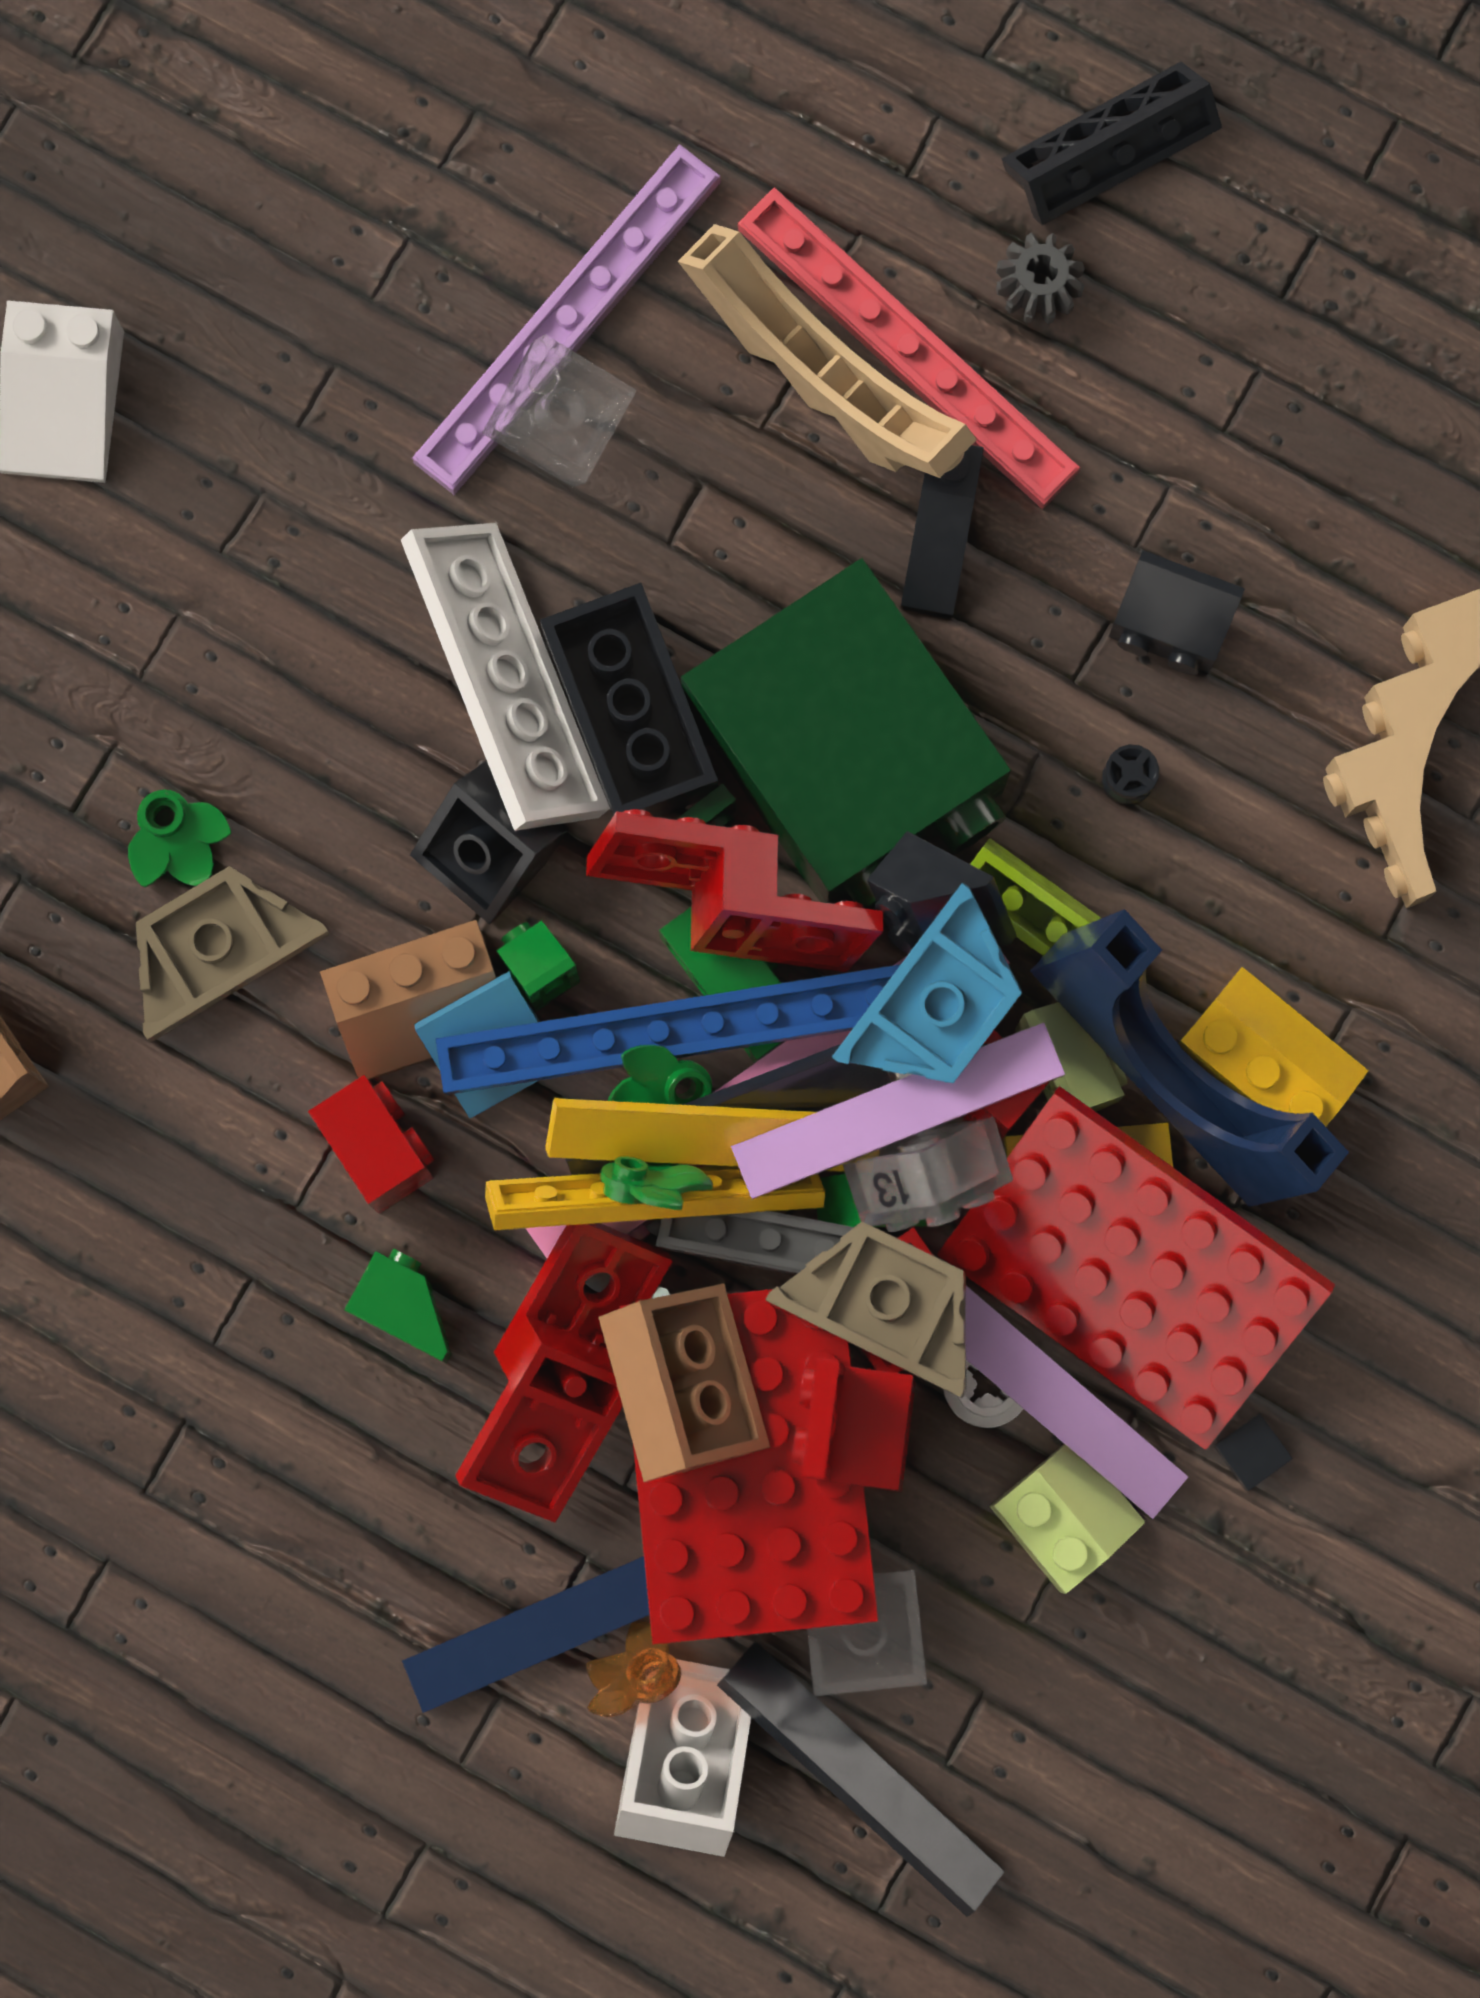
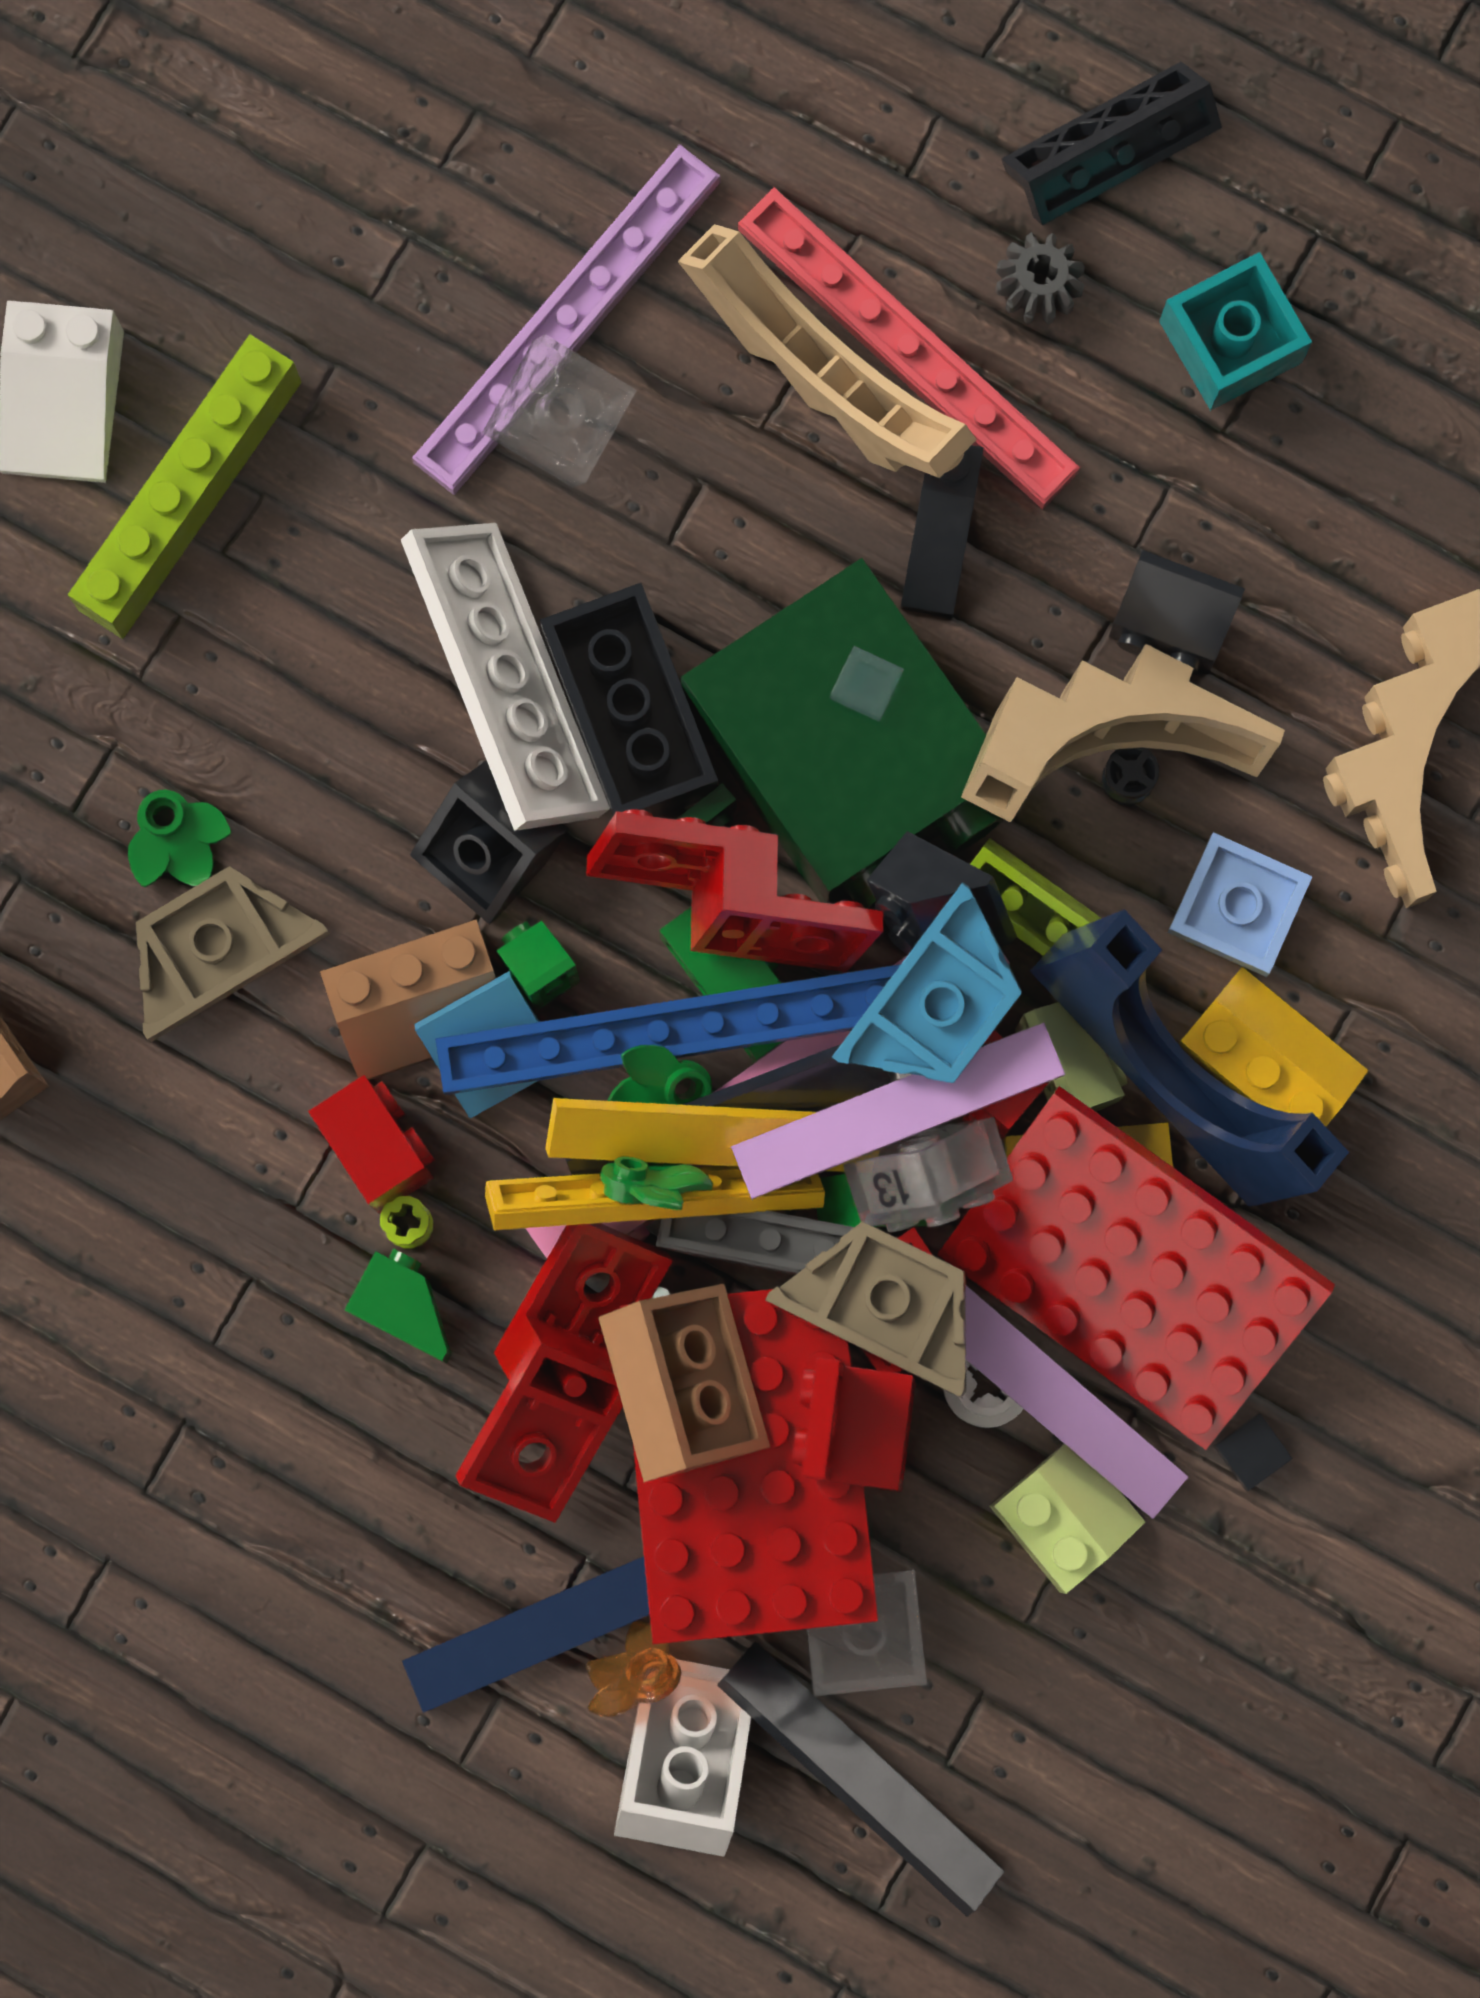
(185, 487): none -> lime brick
(414, 1237): none -> lime bush
(866, 683): none -> clear light blue tile
(1099, 713): none -> tan arch
(1235, 331): none -> teal brick
(1240, 904): none -> light blue plate

